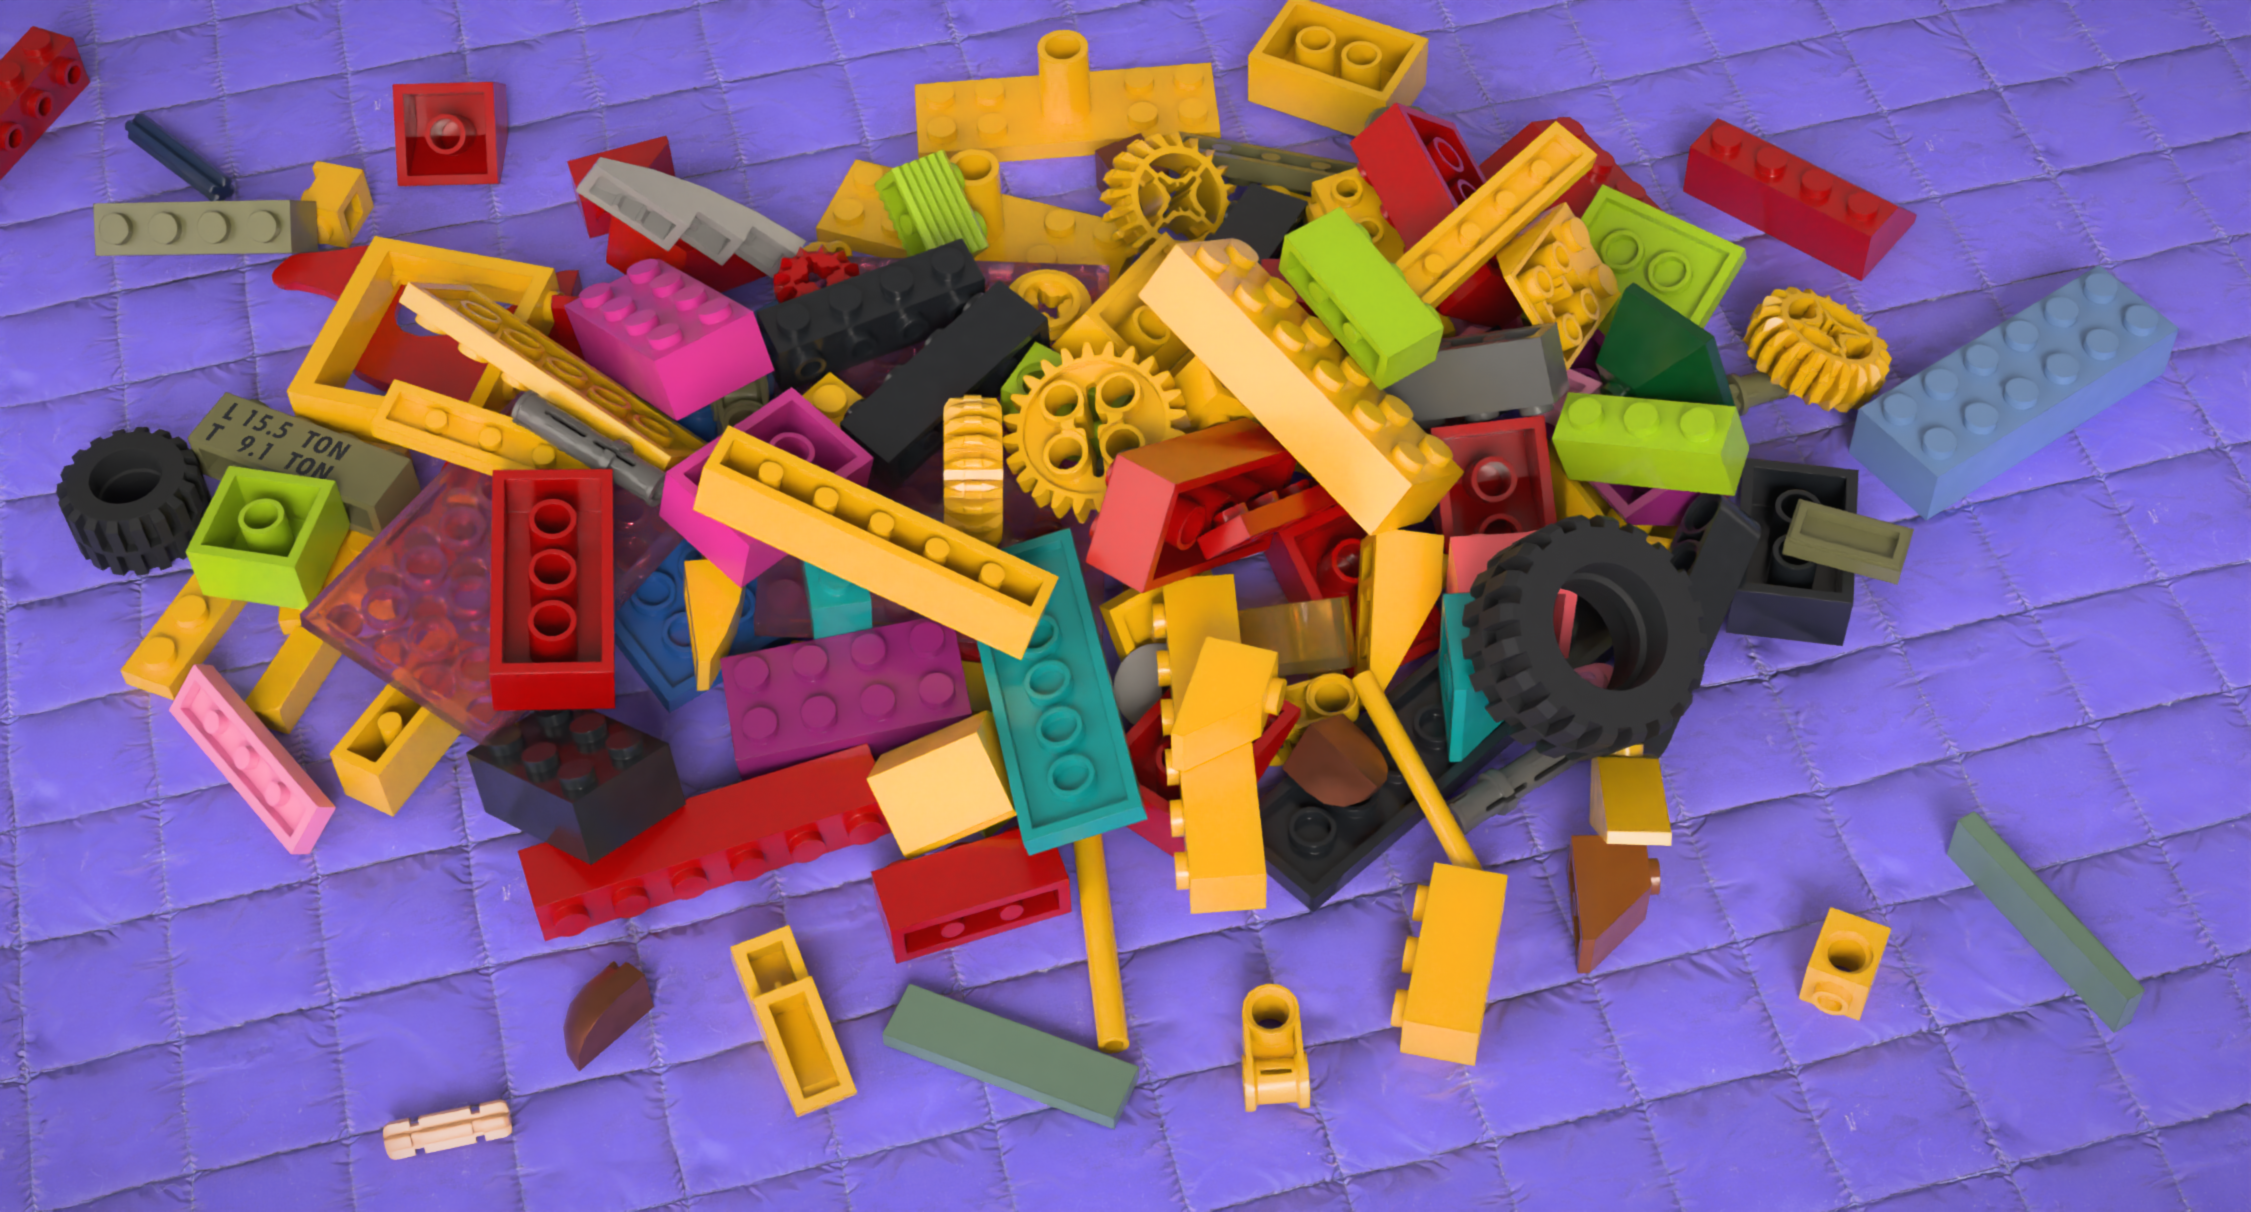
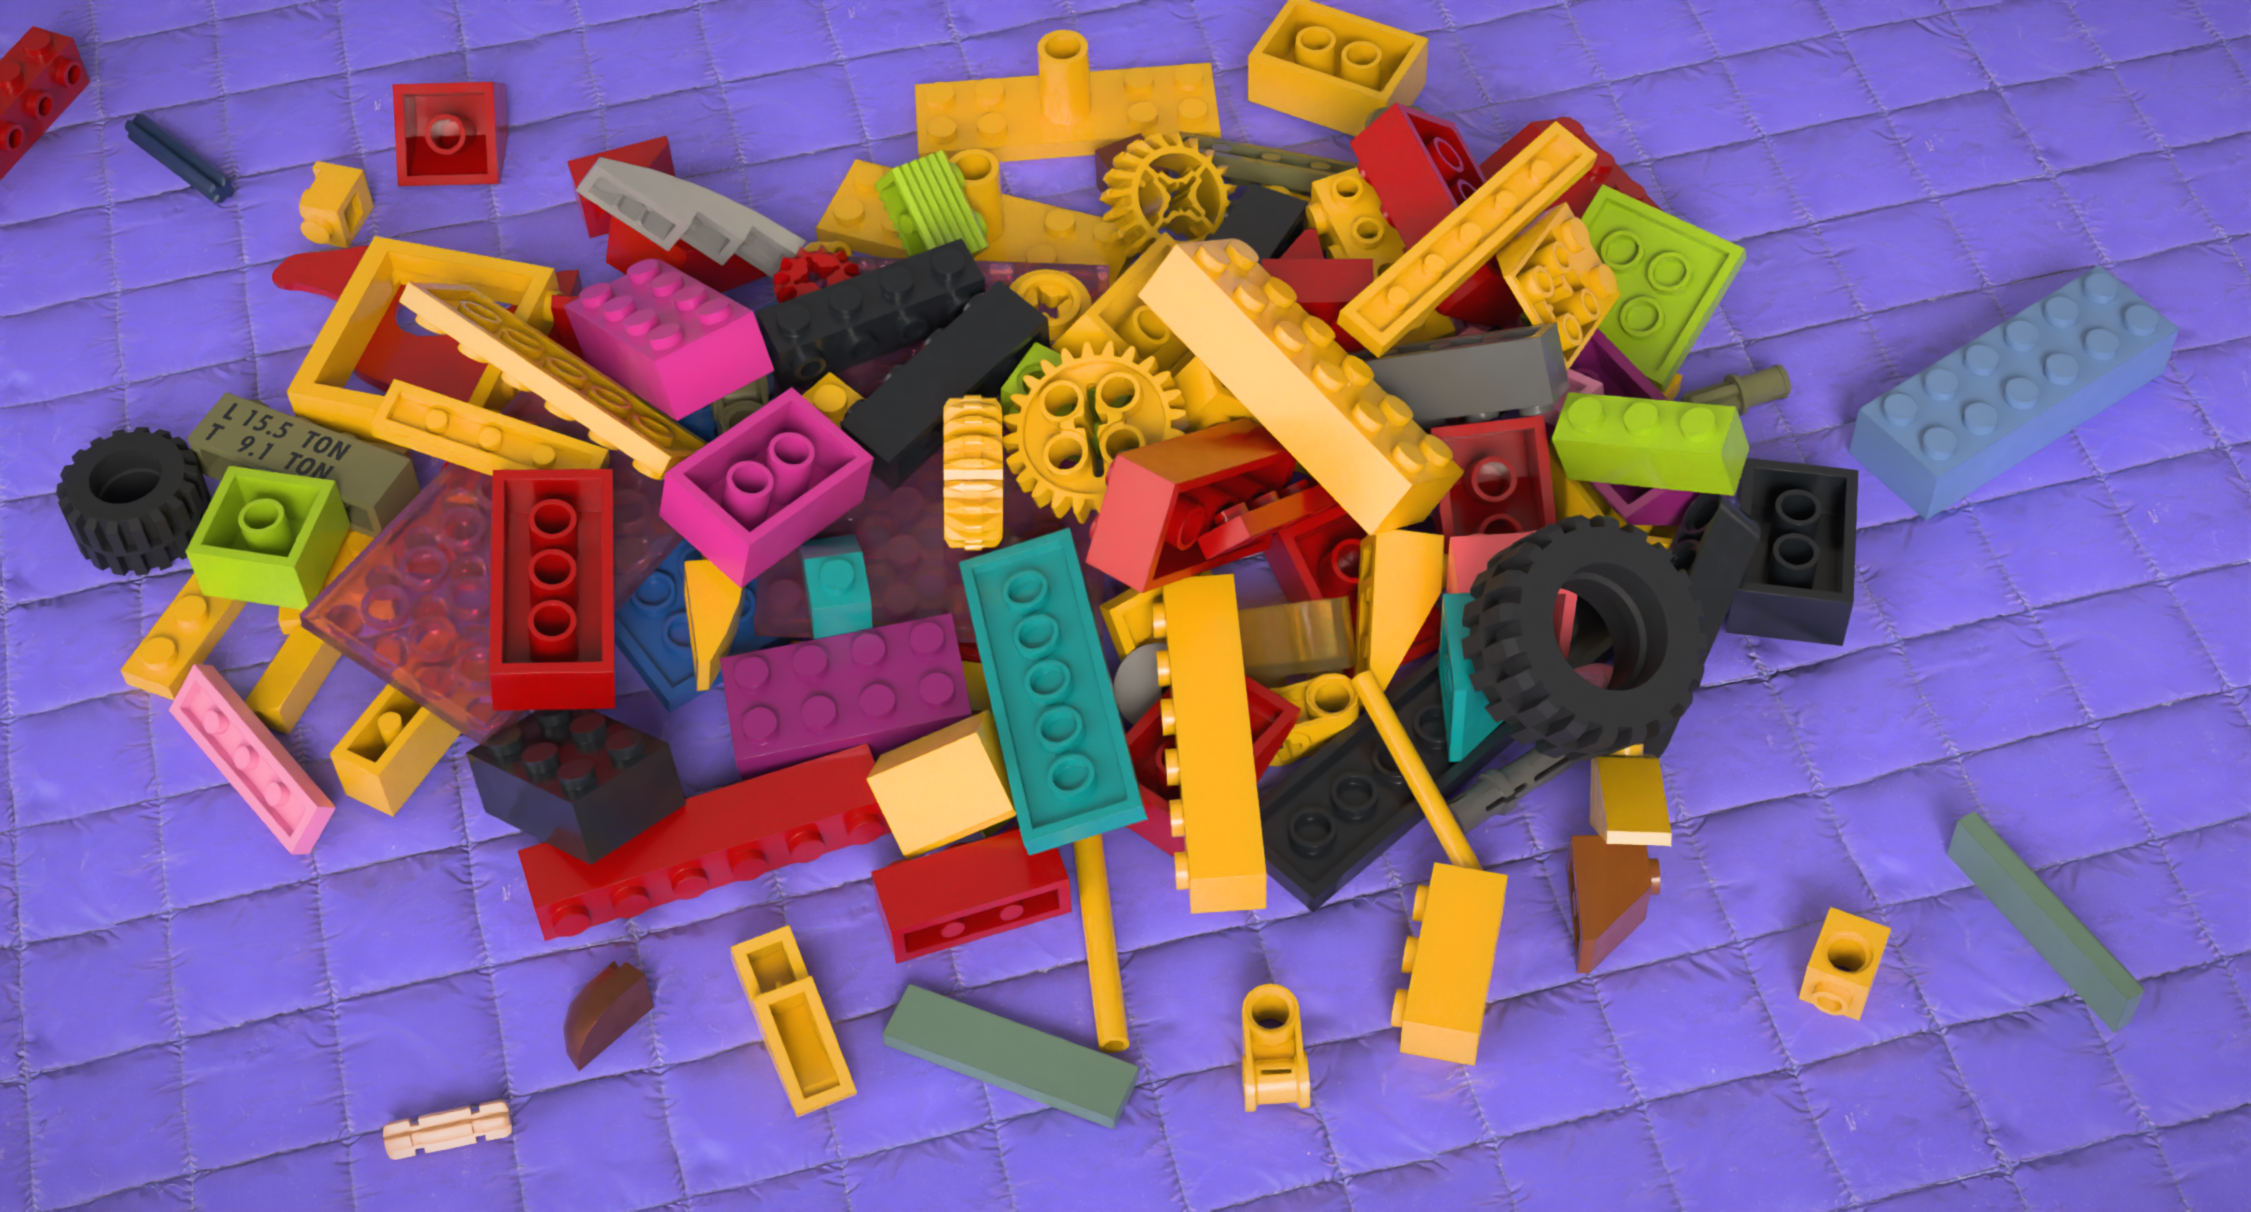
(205, 228): brick -> none
(590, 446): dark grey pin -> none
(874, 542): yellow brick -> none
(1225, 701): yellow slope -> none
(1337, 762): copper brick -> none
(1361, 297): lime brick -> none
(1660, 354): dark green slope -> none
(1793, 199): red slope -> none
(1817, 349): yellow gear -> none
(1848, 541): olive tile -> none

